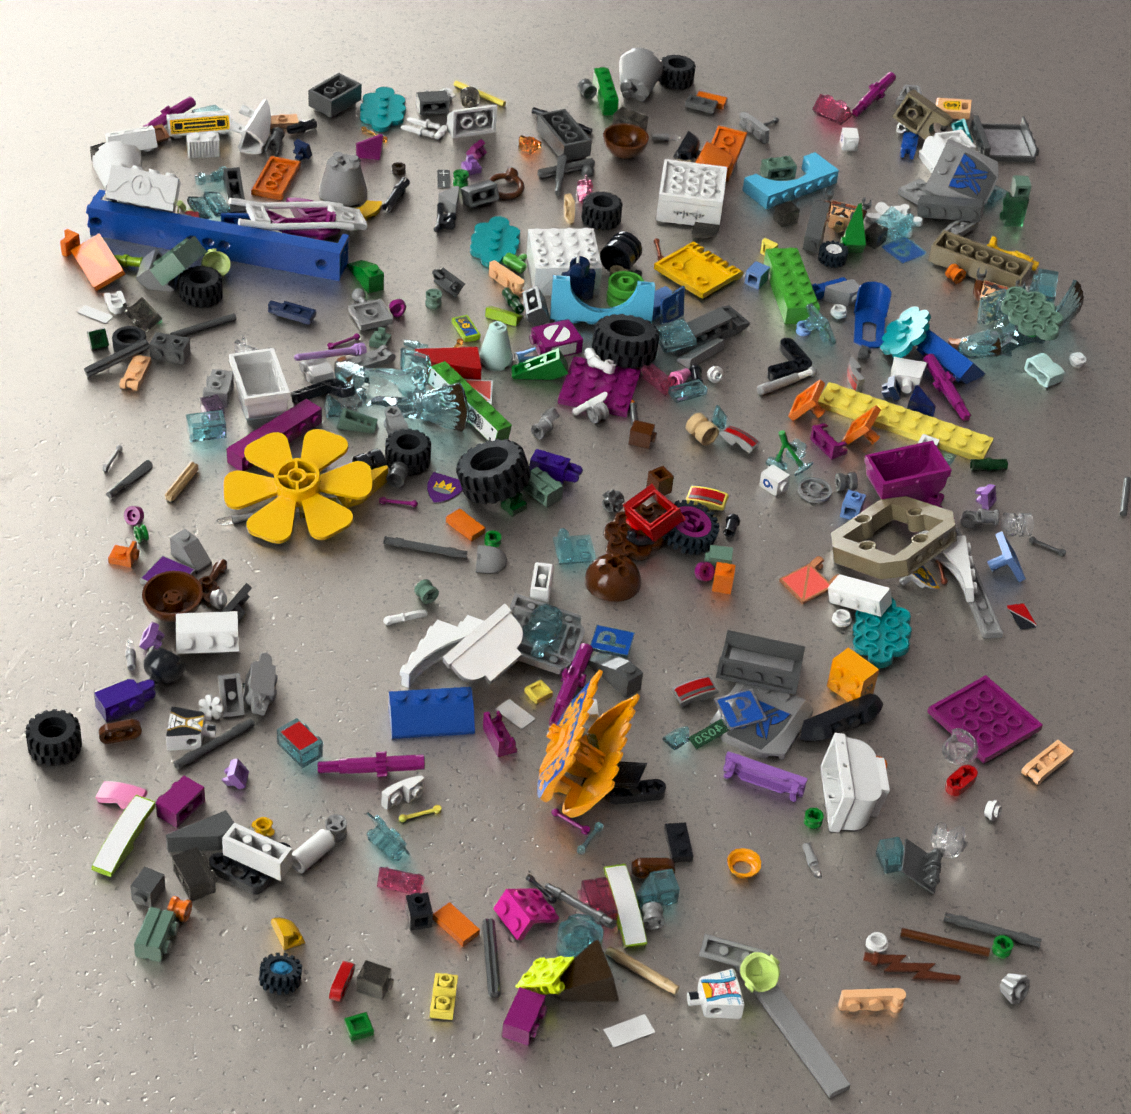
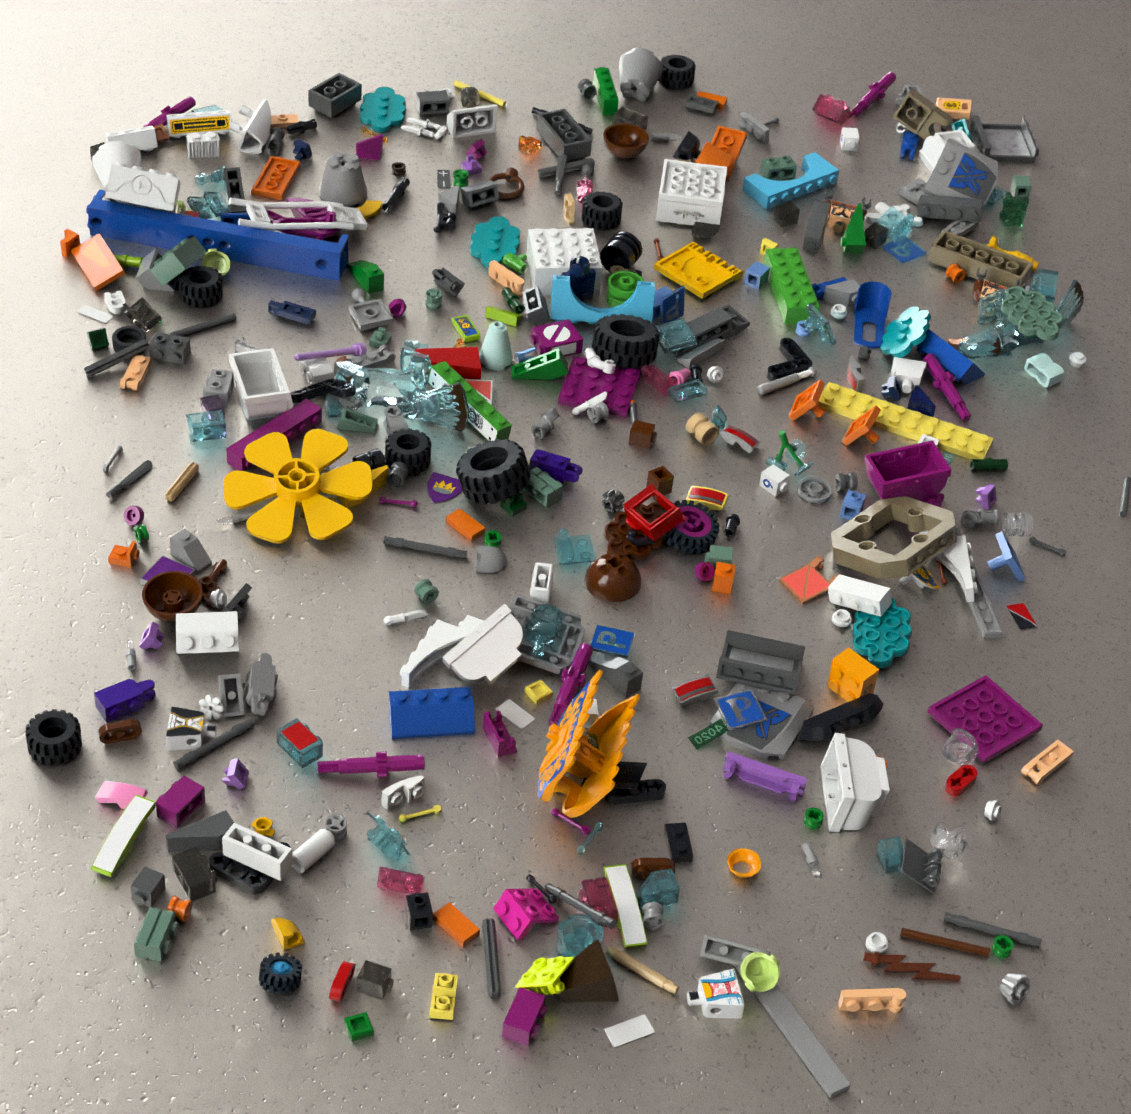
(163, 666): black cylinder -> none
(330, 346): magenta hinge -> none
(677, 737): clear light blue slope -> none
(826, 442): magenta hinge -> none
(833, 254): black wheel -> none

